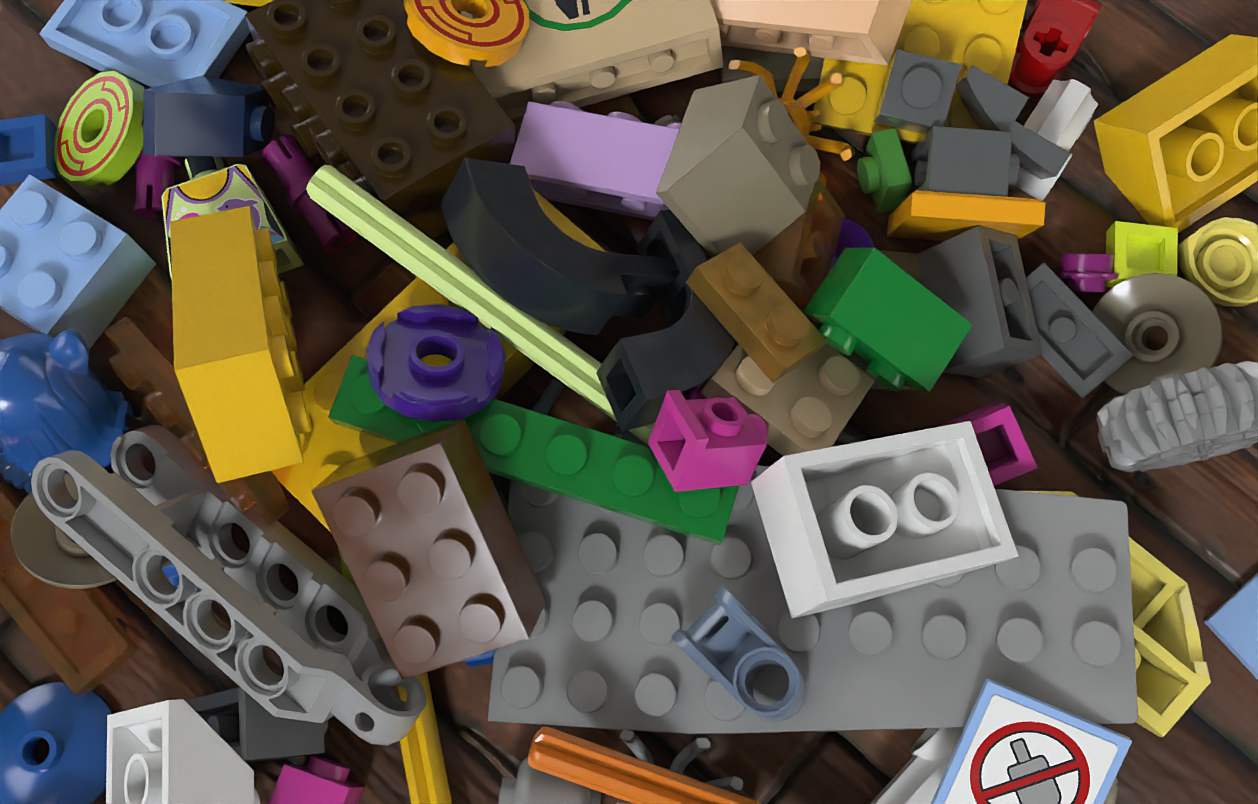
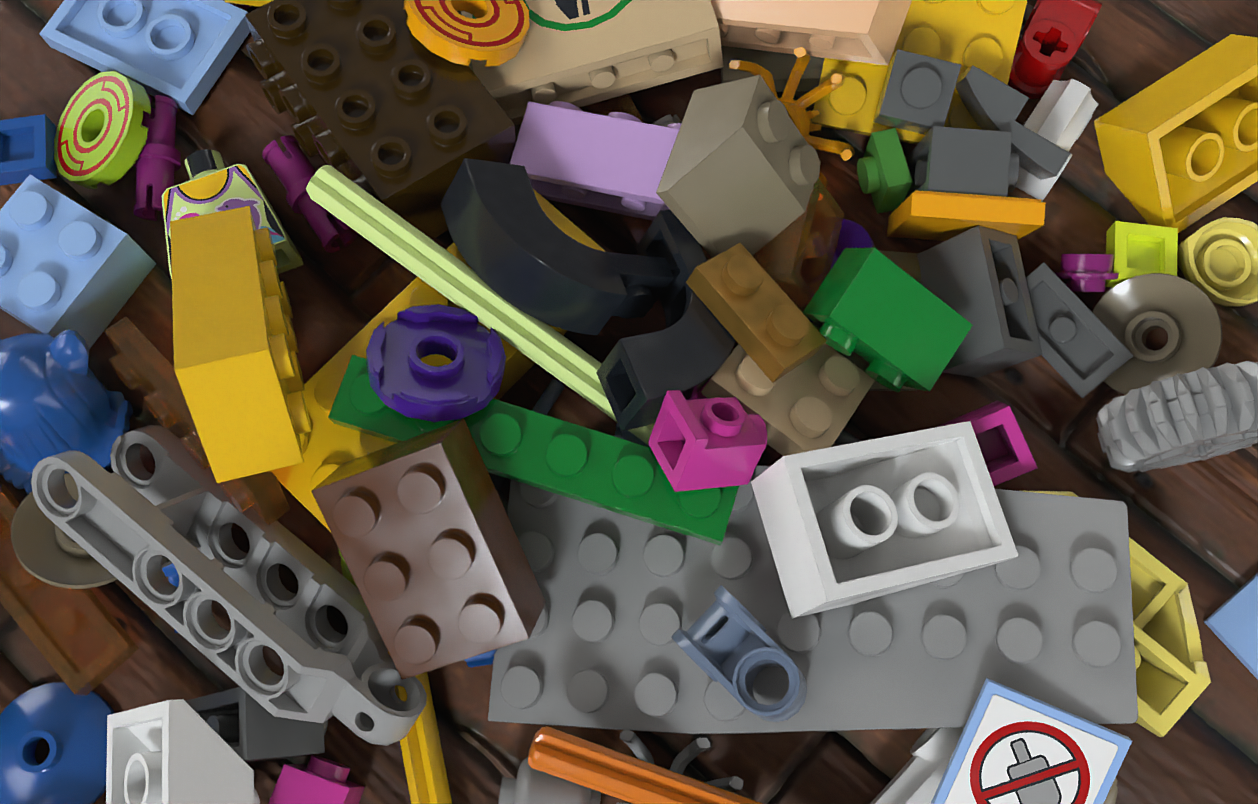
(206, 118): dark blue slope -> none

